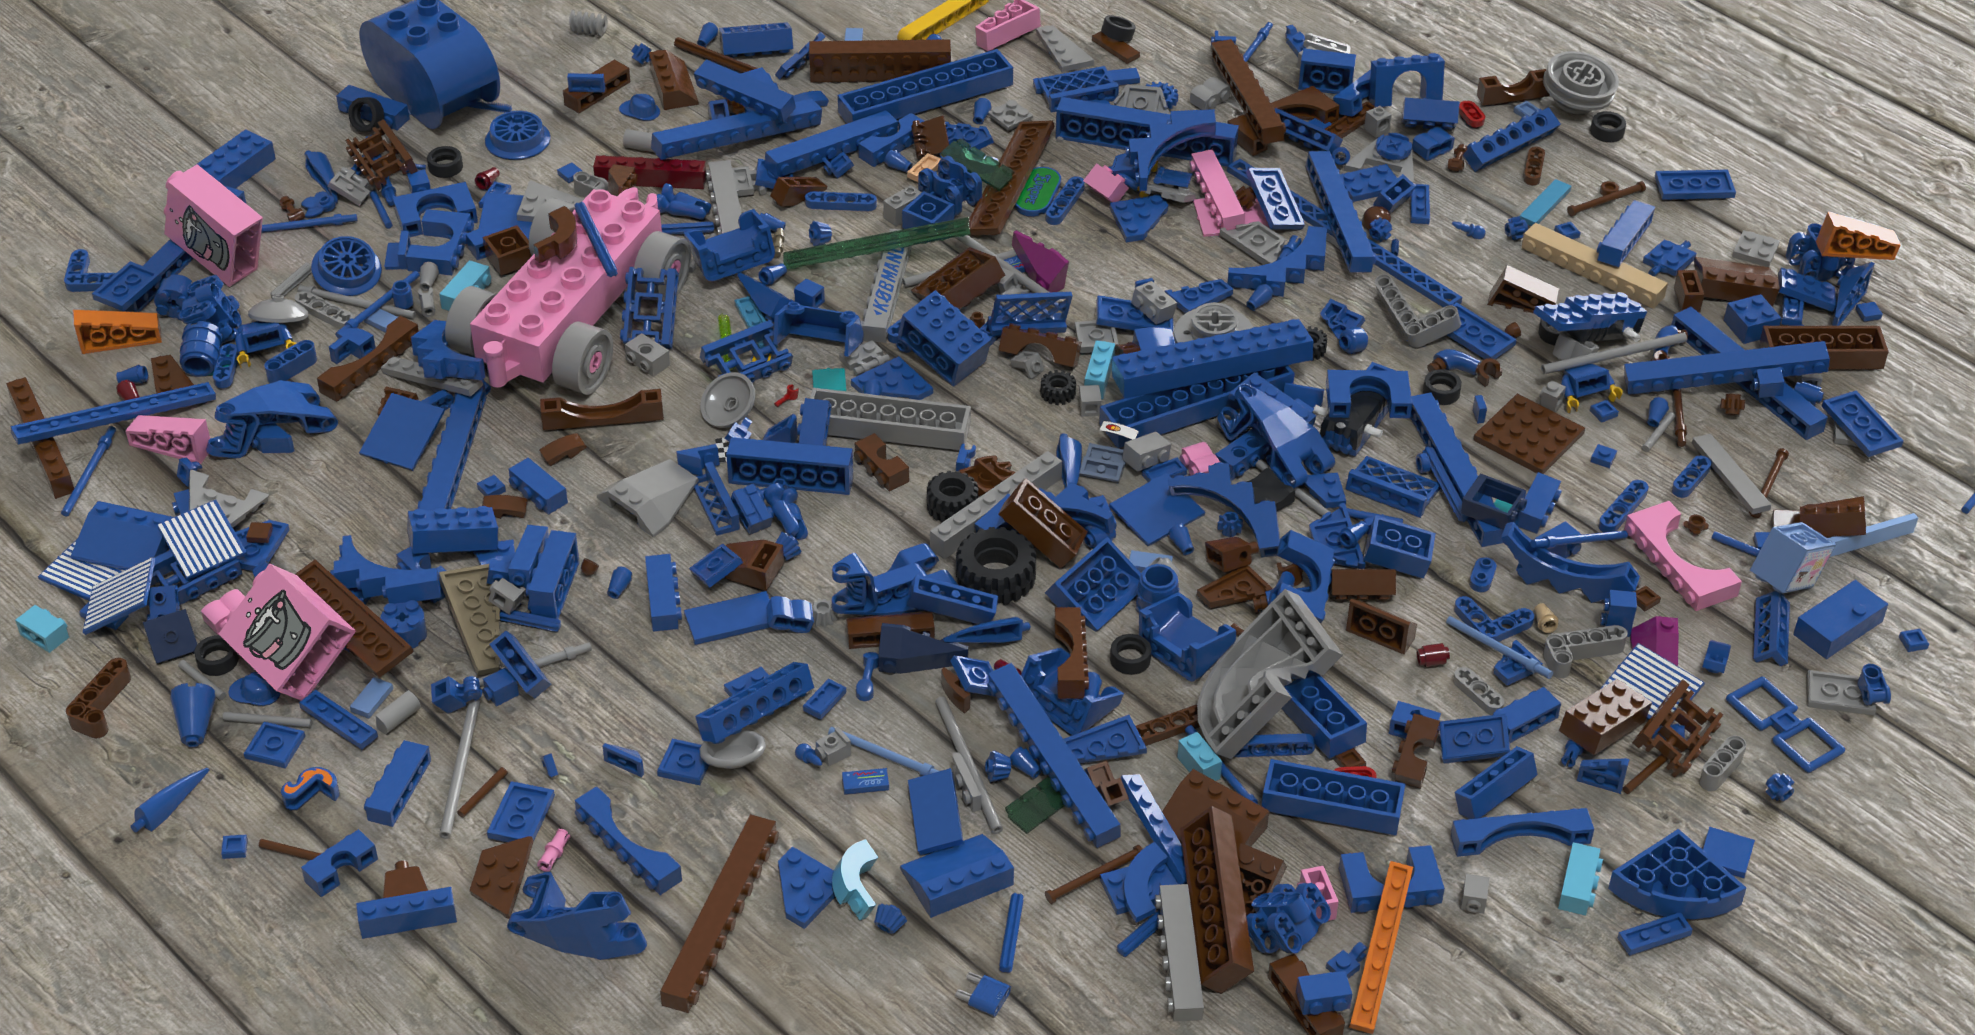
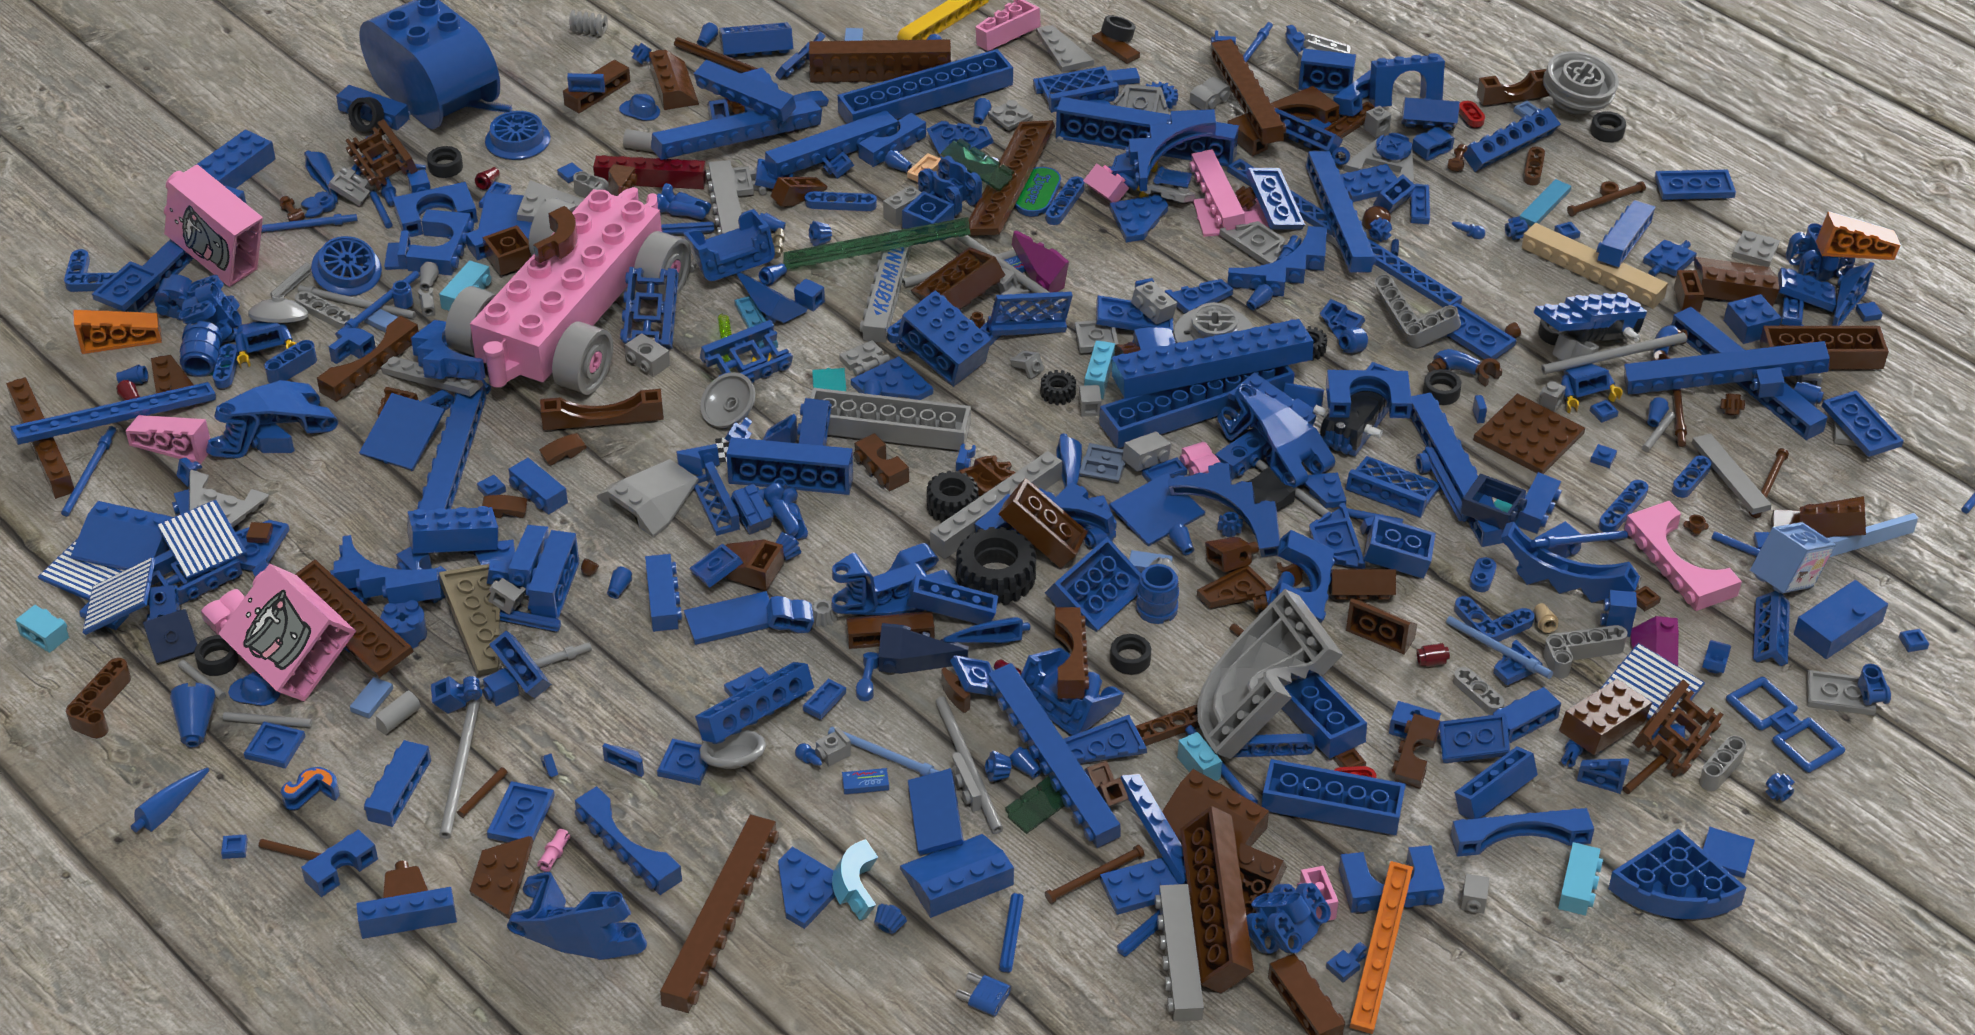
(338, 719): blue plate -> none
(596, 239): blue axle -> none
(790, 395): red hand -> none
(819, 324): blue windscreen -> none
(929, 136): reddish brown hinge -> none
(1064, 350): reddish brown arch -> none
(1119, 429): white sticker -> none
(1137, 880): blue tile -> none
(1181, 638): blue windscreen -> none
(1324, 992): blue brick -> none
(1352, 534): blue cone -> none
(1521, 291): reddish brown wedge -> none
(1654, 933): blue plate -> none

